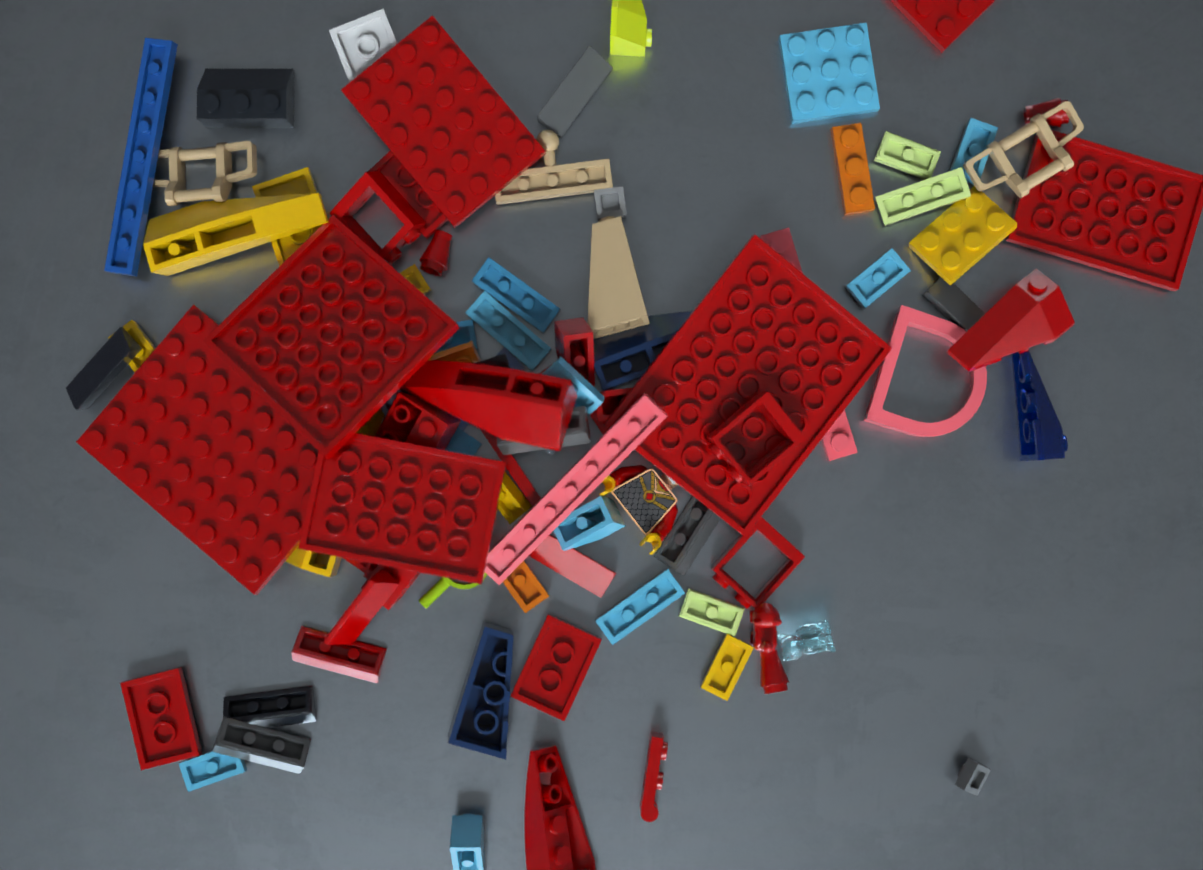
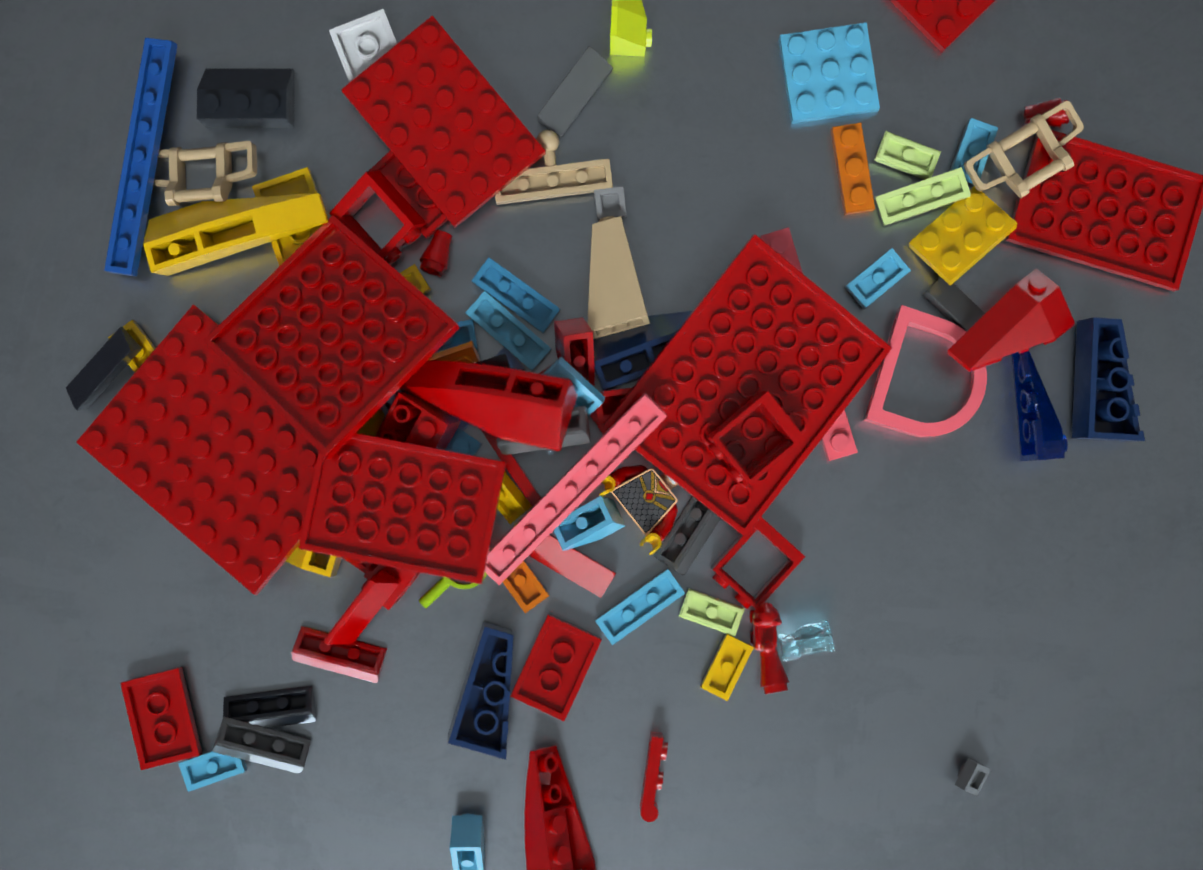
(1102, 384): none -> dark blue wedge

